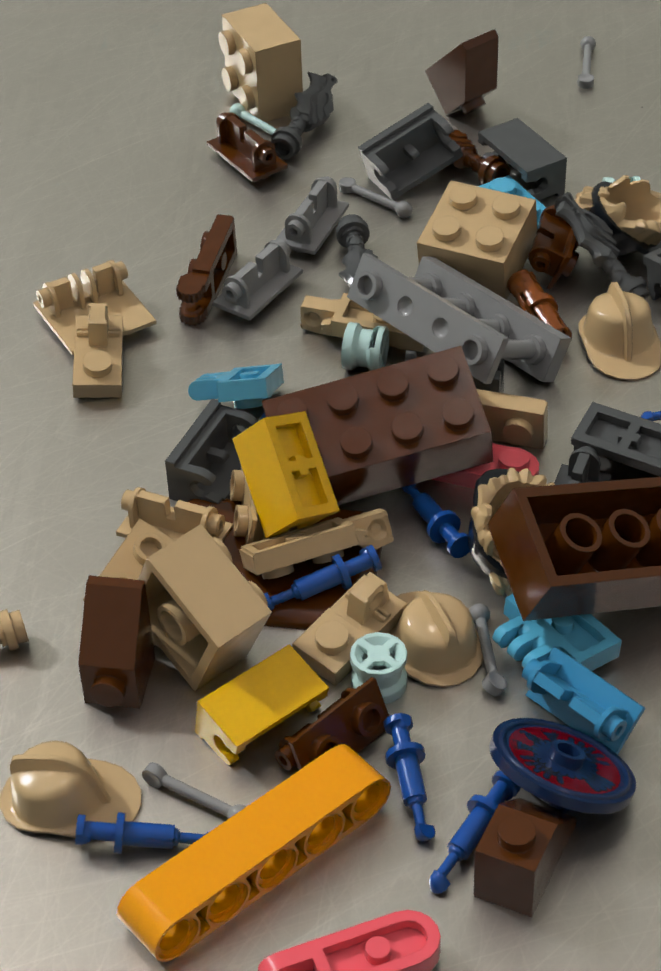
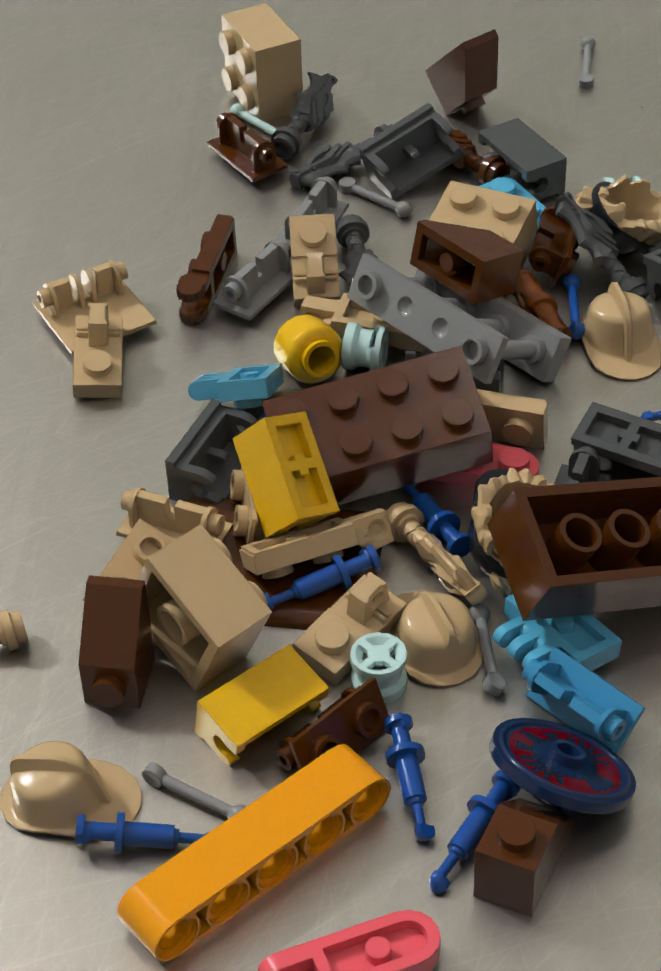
(308, 349): none -> yellow head
(314, 257): none -> tan hinge
(329, 161): none -> dark grey piece
(453, 575): none -> tan piece
(467, 260): none -> reddish brown slope
(572, 284): none -> blue hinge

